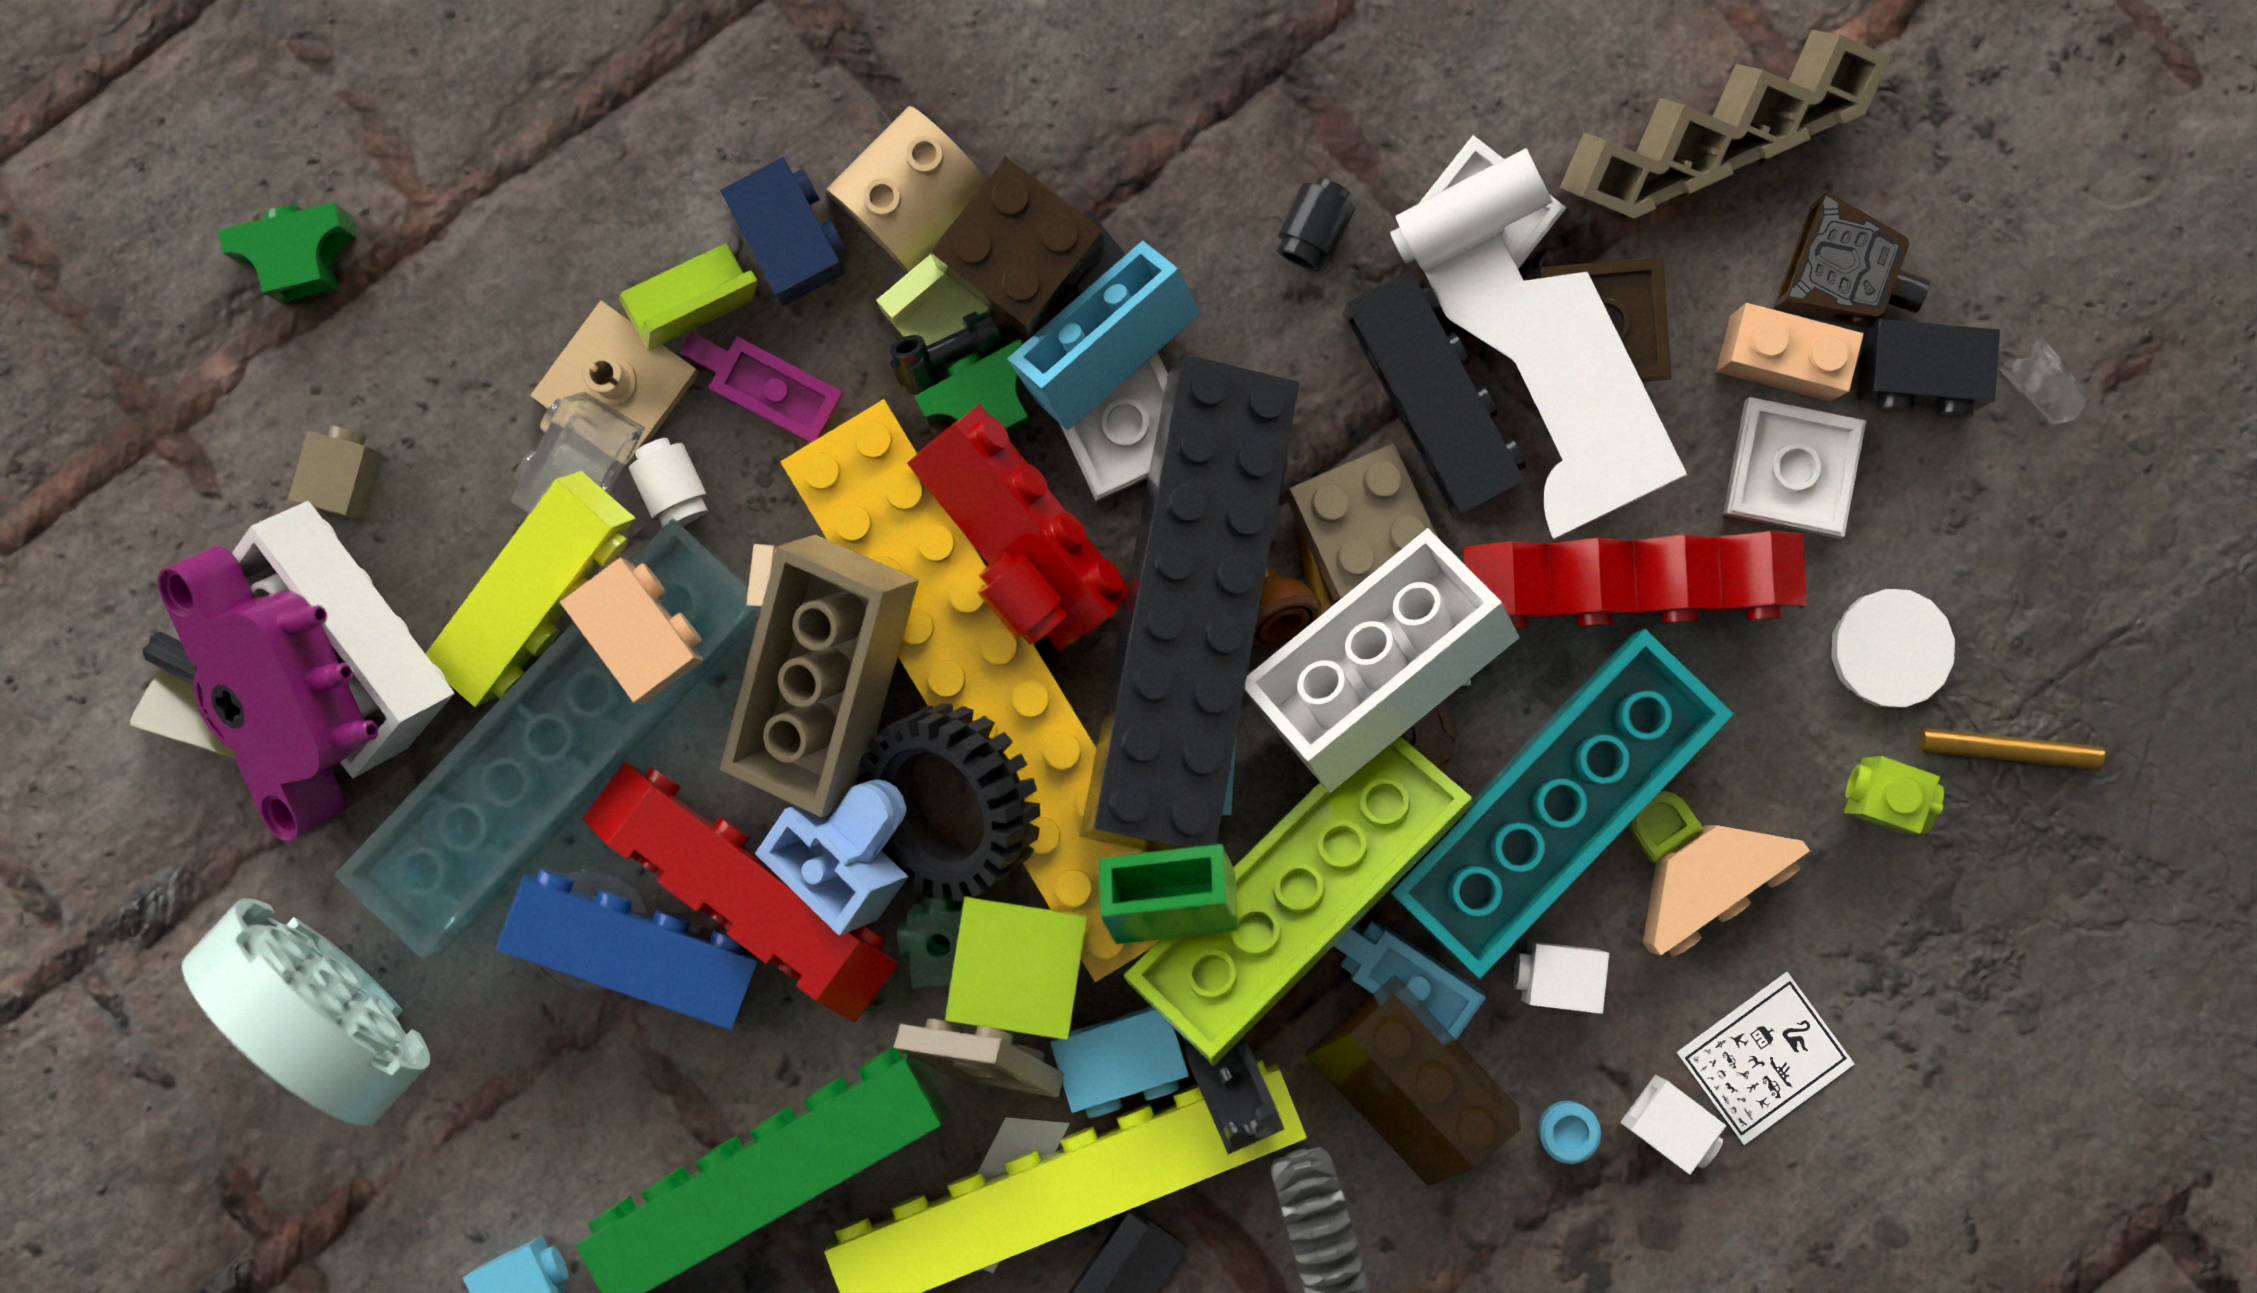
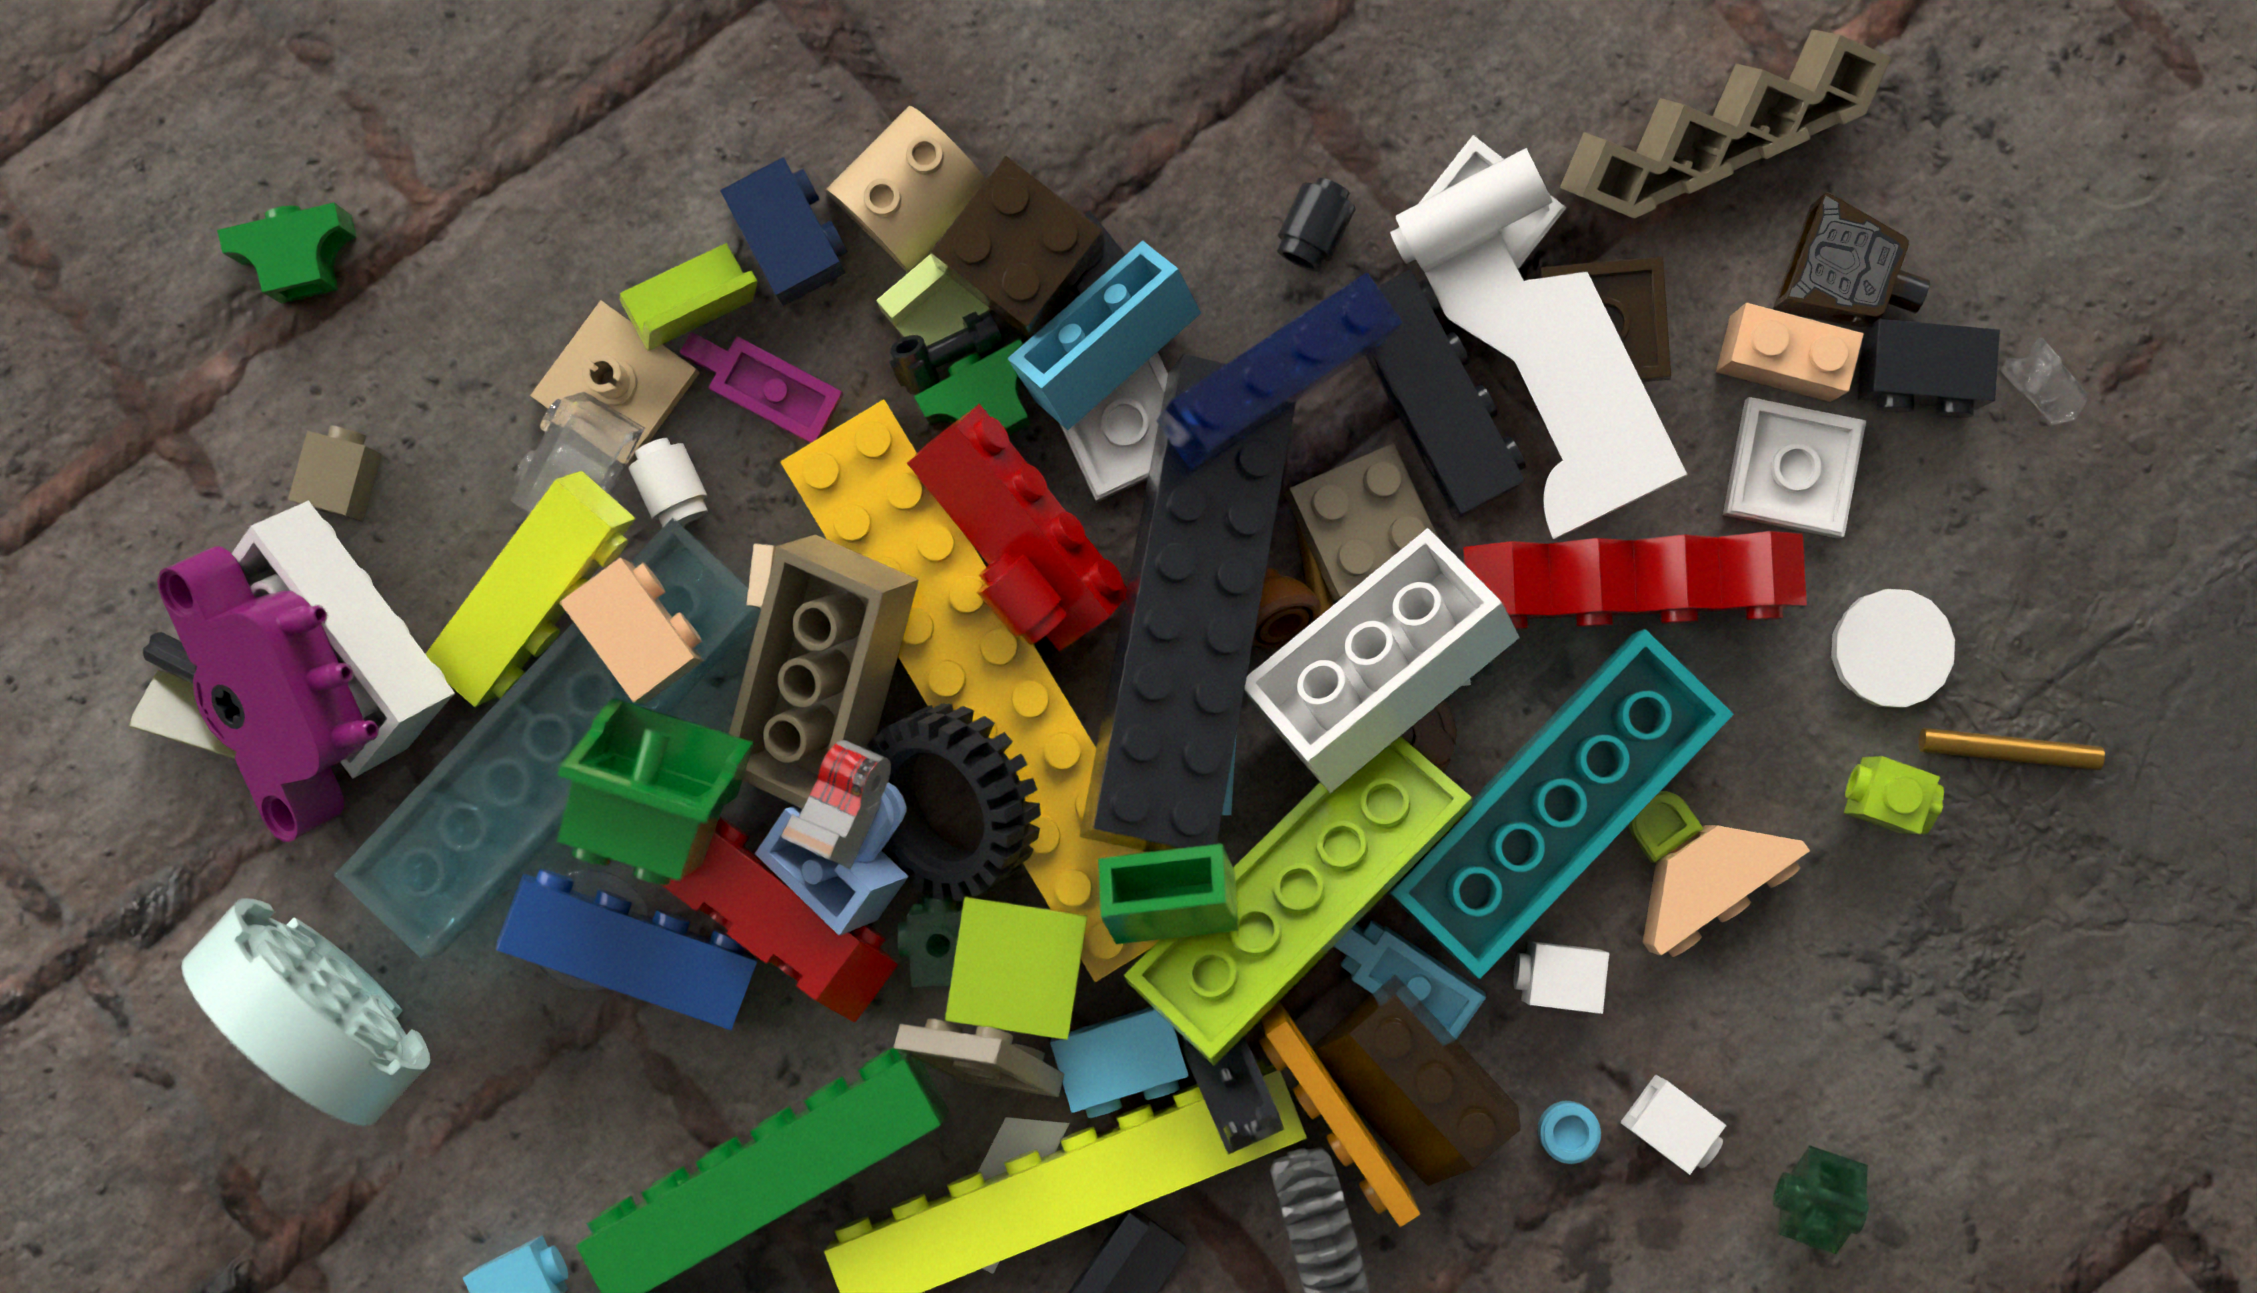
(649, 790): none -> green piece
(841, 803): none -> leg
(1278, 371): none -> clear blue brick
(1350, 1136): none -> light orange plate
(1765, 1058): white sticker -> none
(1822, 1200): none -> clear green brick

